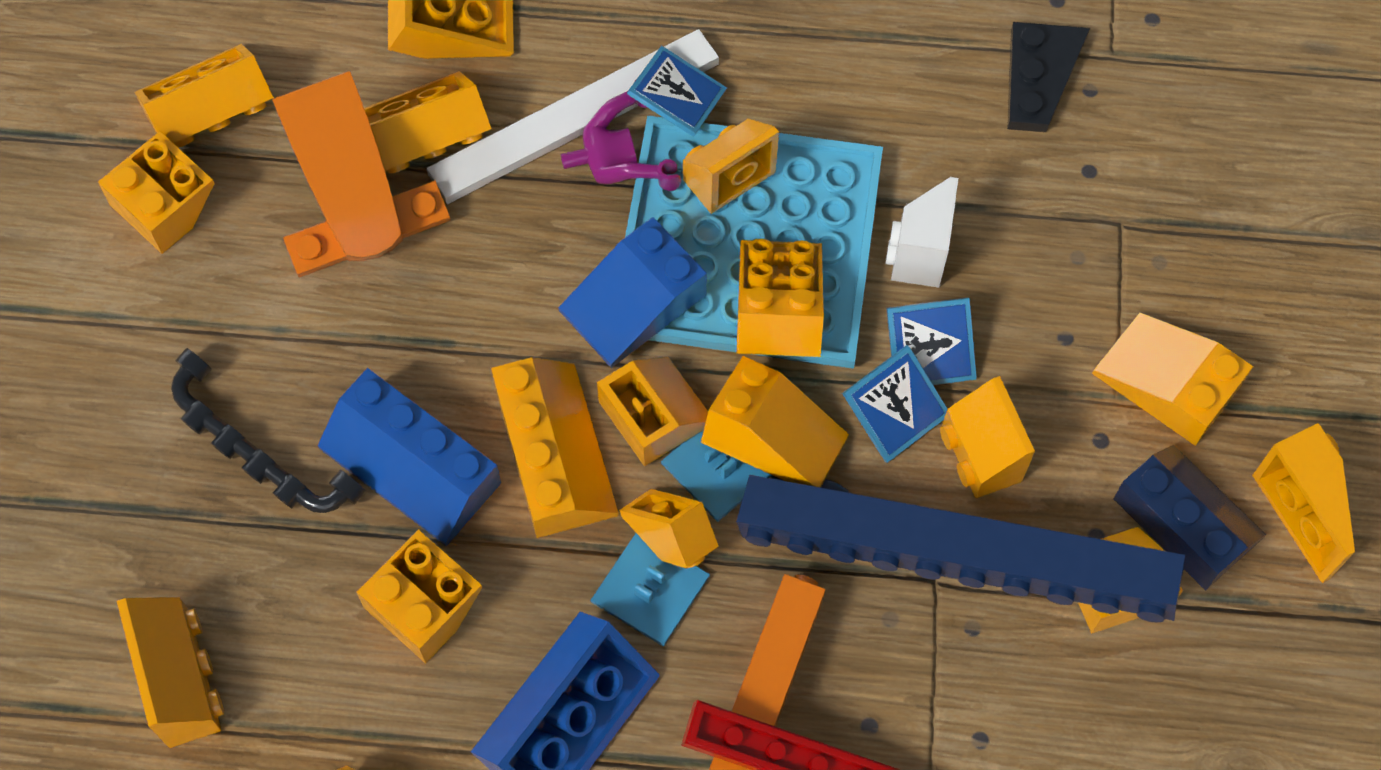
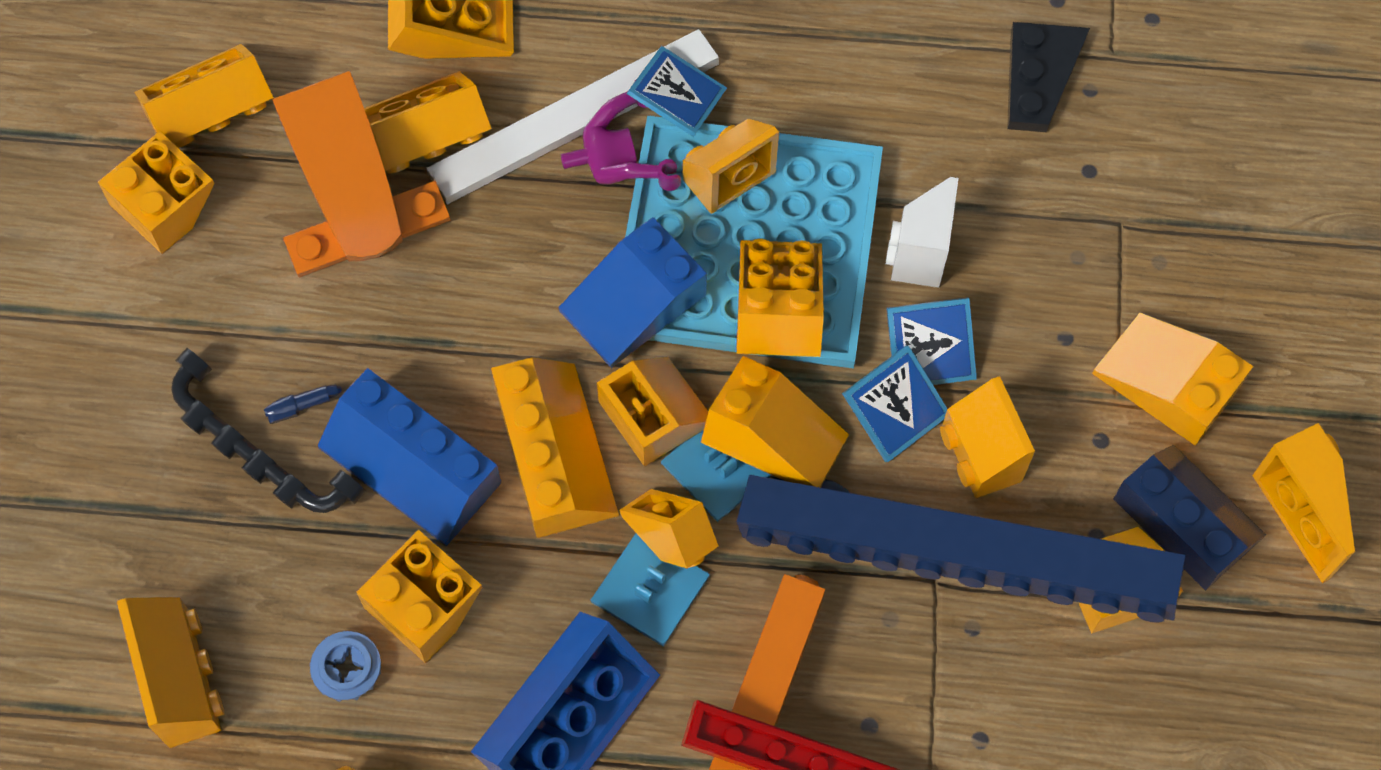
(289, 406): none -> dark blue piece
(335, 650): none -> medium blue gear

